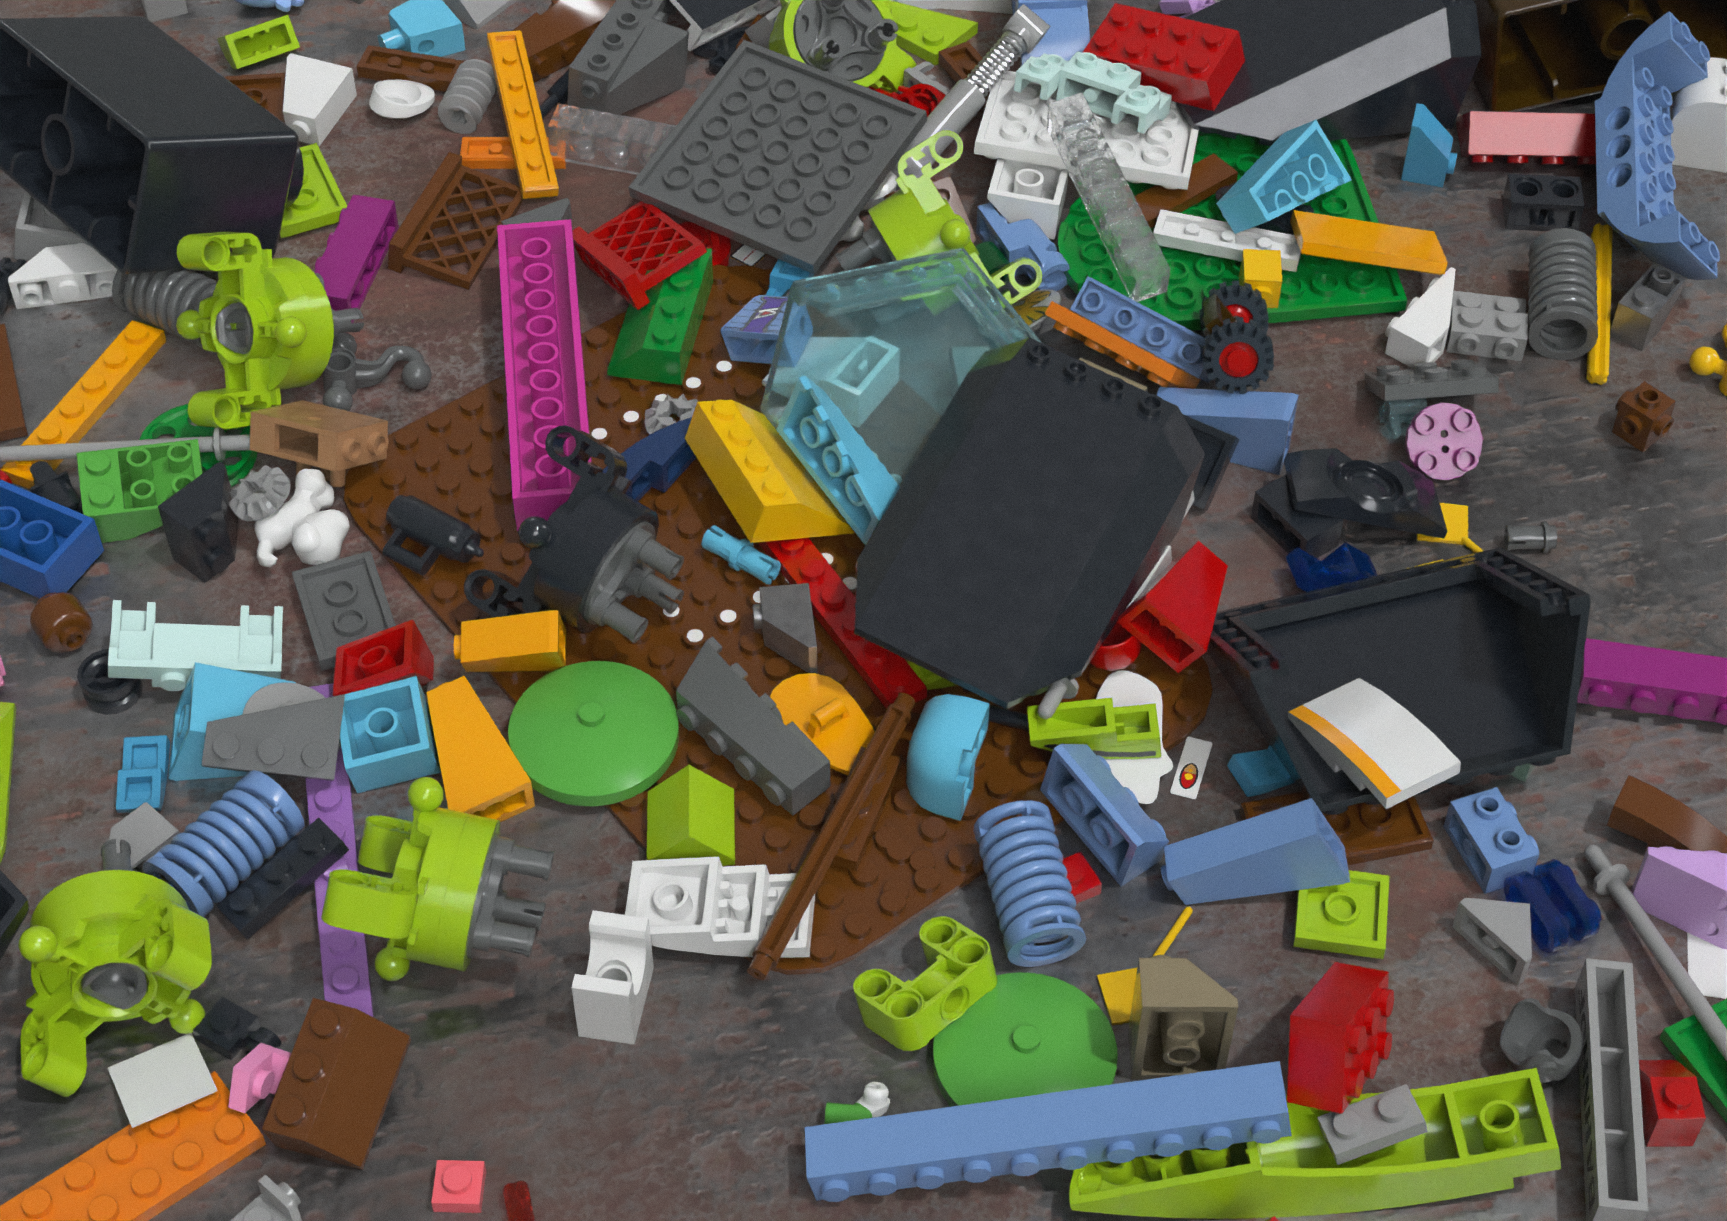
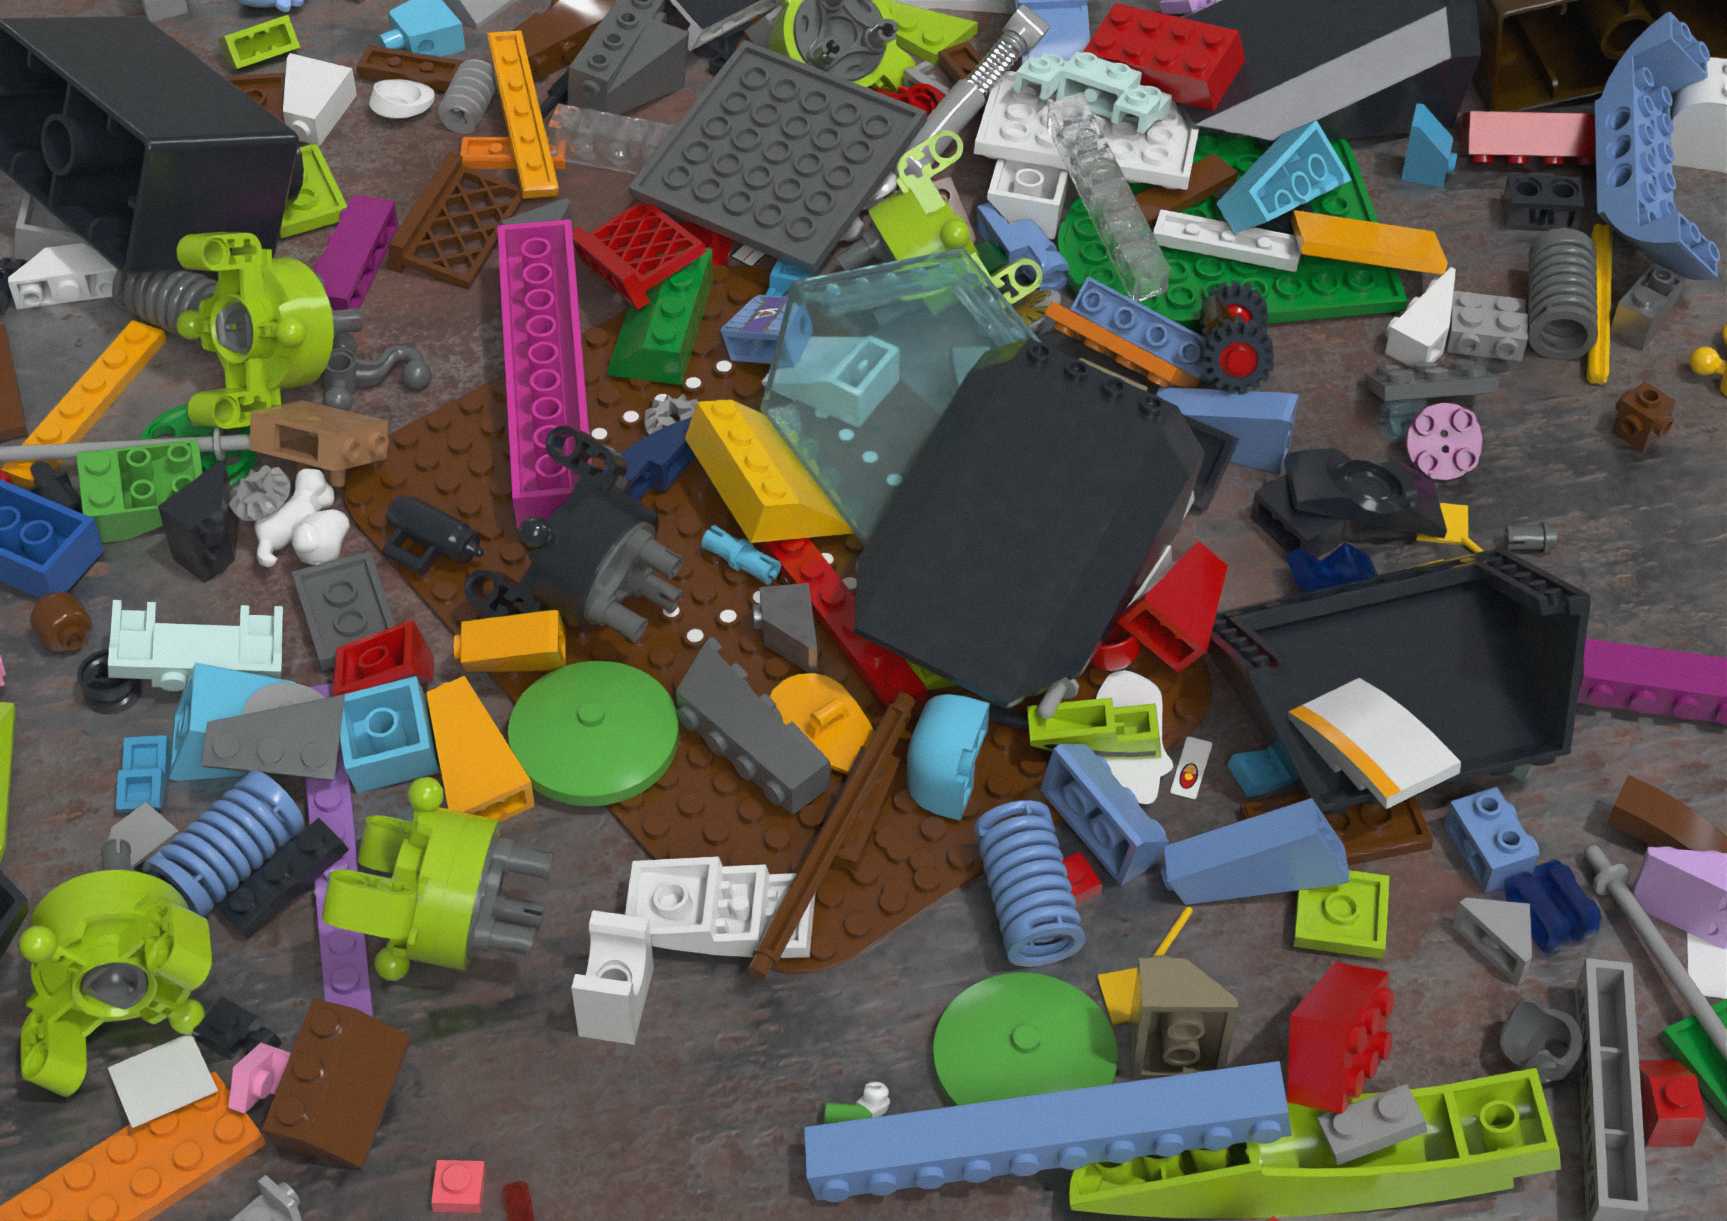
(691, 818): lime slope -> none
(837, 457): medium azure wedge -> none
(917, 1010): lime beam -> none
(1263, 272): yellow brick -> none

